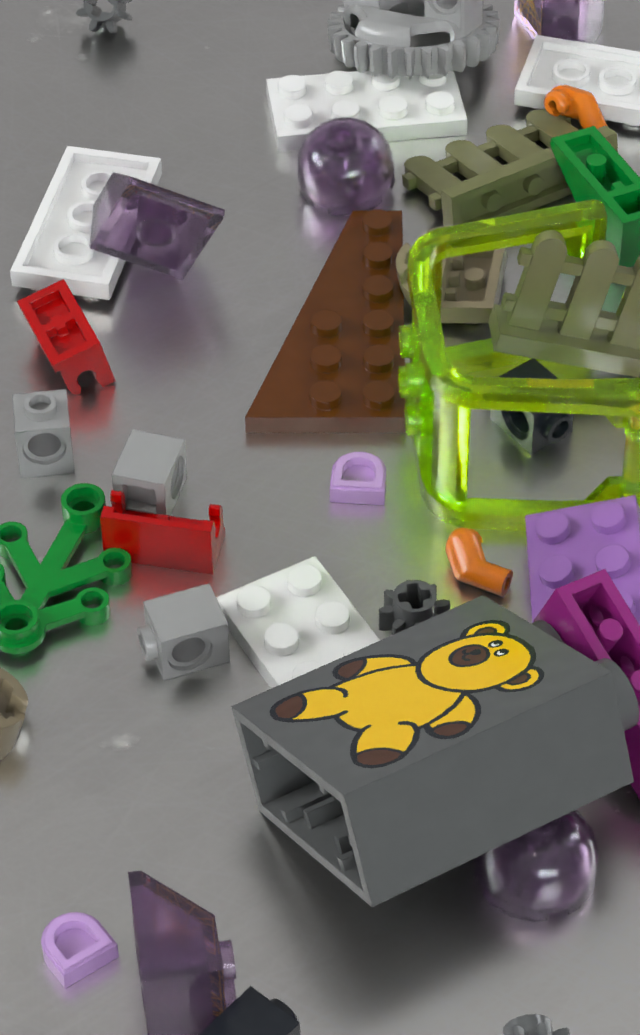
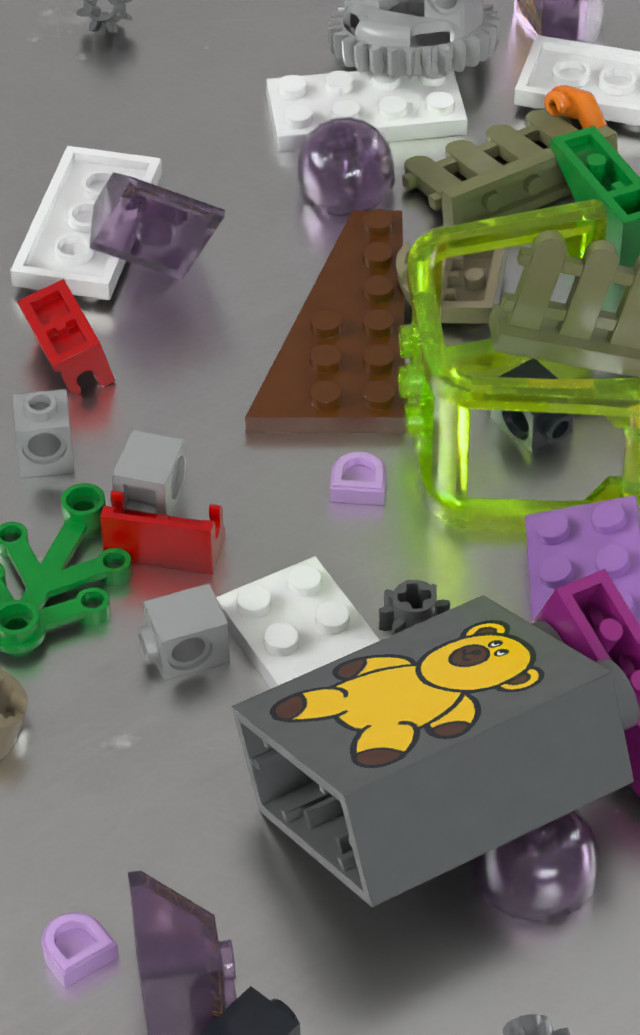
(470, 565): orange arm -> none

